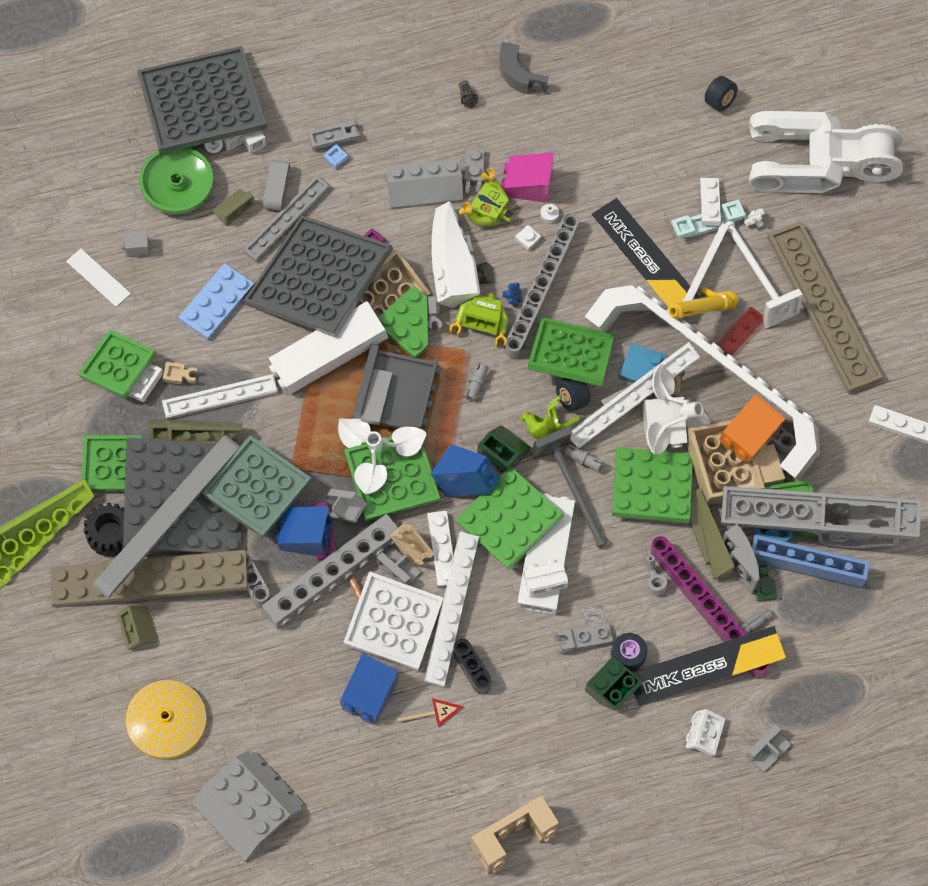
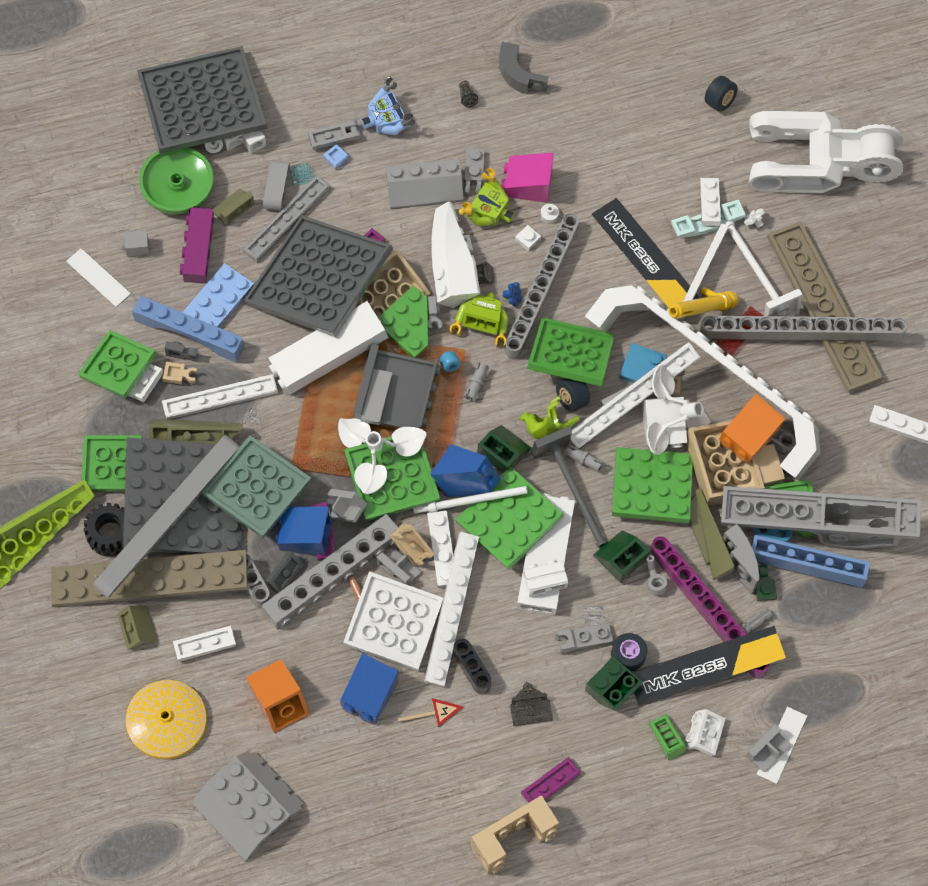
(161, 316): none -> medium blue arch
(178, 350): none -> dark grey plate
(198, 245): none -> magenta brick
(204, 643): none -> white plate
(278, 695): none -> orange slope
(284, 572): none -> dark grey plate
(301, 173): none -> clear light blue plate
(386, 113): none -> torso
(435, 506): none -> white bar
(449, 361): none -> dark azure piece
(530, 706): none -> clear smoke slope
(552, 781): none -> magenta tile
(622, 555): none -> dark green slope
(674, 748): none -> bright green slope
(790, 728): none -> white sticker
(811, 323): none -> light grey beam

